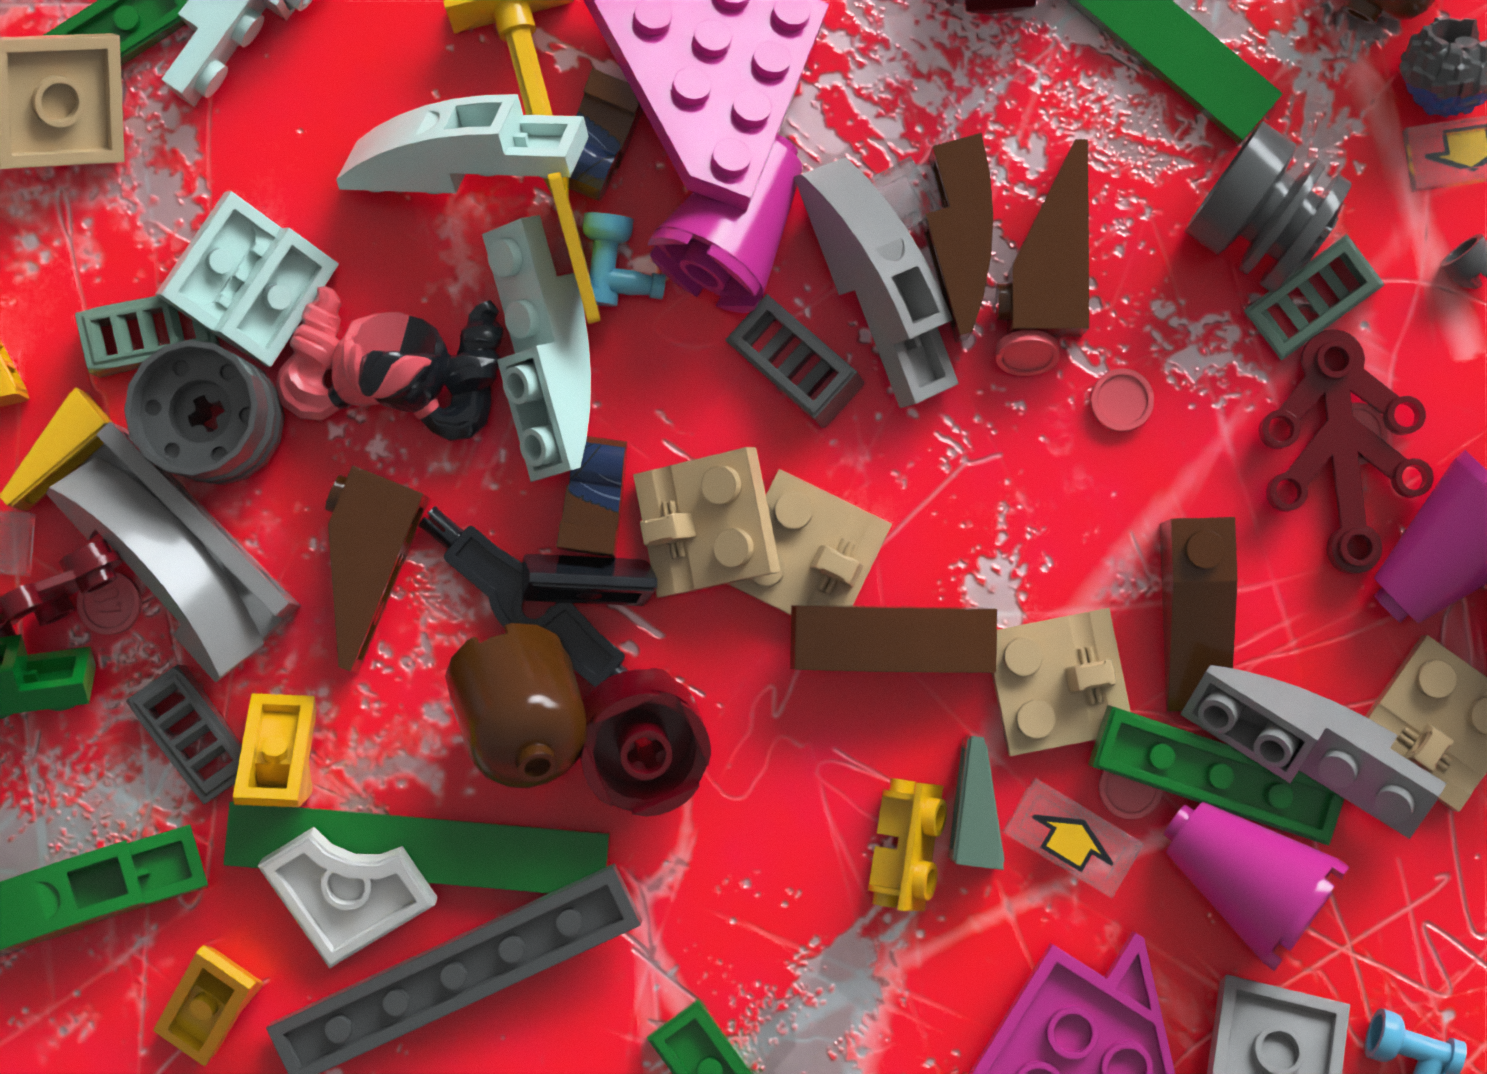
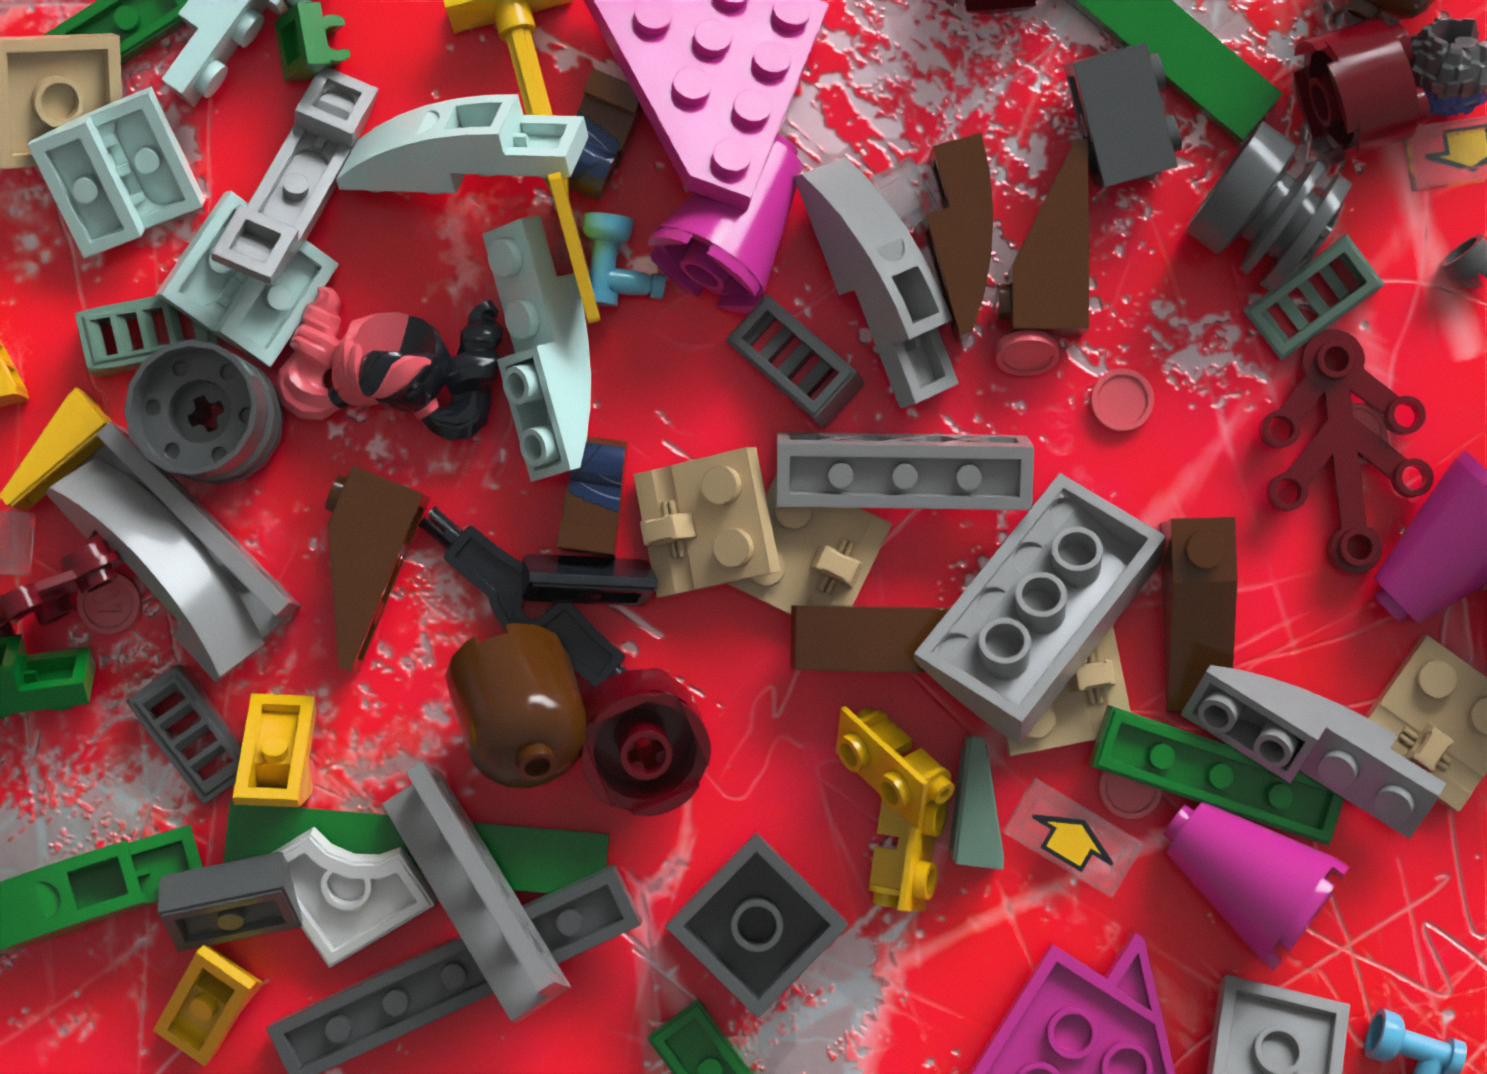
(116, 172): none -> light aqua slope
(228, 901): none -> dark grey slope
(300, 178): none -> light grey slope
(304, 41): none -> green tile
(475, 894): none -> light grey fence
(756, 924): none -> dark grey brick
(873, 749): none -> yellow hinge
(904, 471): none -> light grey fence
(1040, 606): none -> light grey slope
(1123, 114): none -> dark grey brick
(1359, 88): none -> dark red brick

